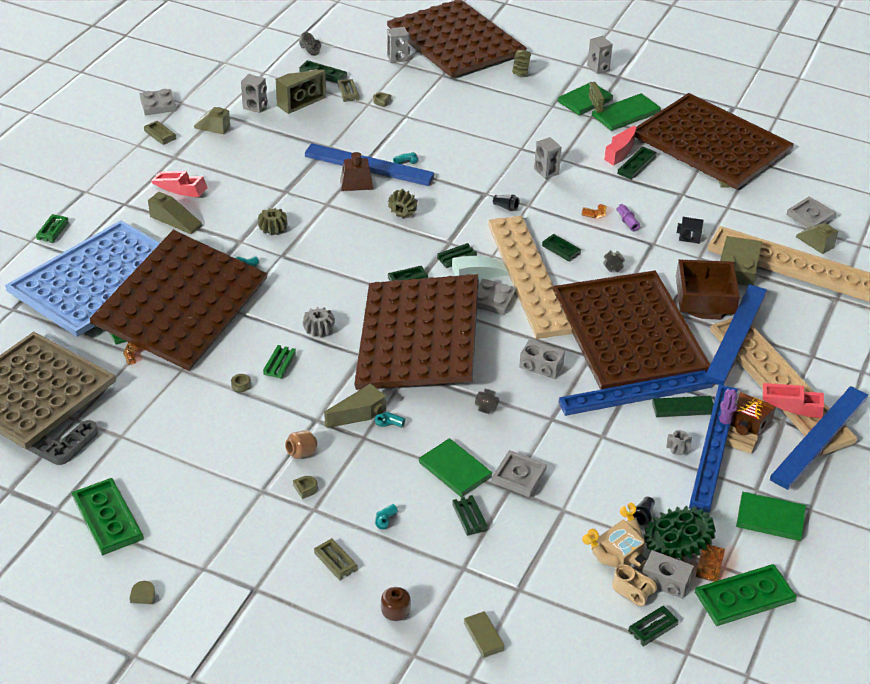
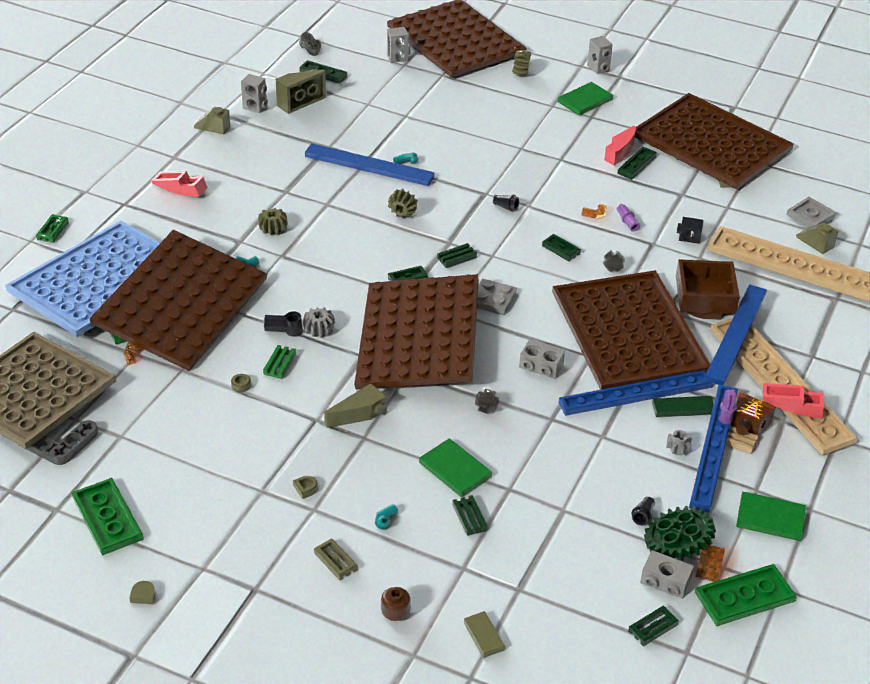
(157, 101): light grey plate -> none
(160, 132): olive tile -> none
(170, 211): olive slope -> none
(289, 323): none -> black piece
(301, 444): medium nougat head -> none
(349, 96): olive tile -> none
(356, 174): reddish brown torso -> none
(381, 99): olive tile -> none
(388, 419): teal arm -> none
(483, 266): light aqua slope -> none
(519, 473): light grey plate -> none
(529, 277): tan plate -> none
(547, 158): light grey brick -> none
(596, 97): olive tile -> none
(620, 543): tan torso -> none
(626, 111): green tile -> none
(633, 584): tan piece -> none
(745, 255): olive slope -> none
(818, 438): blue tile -> none

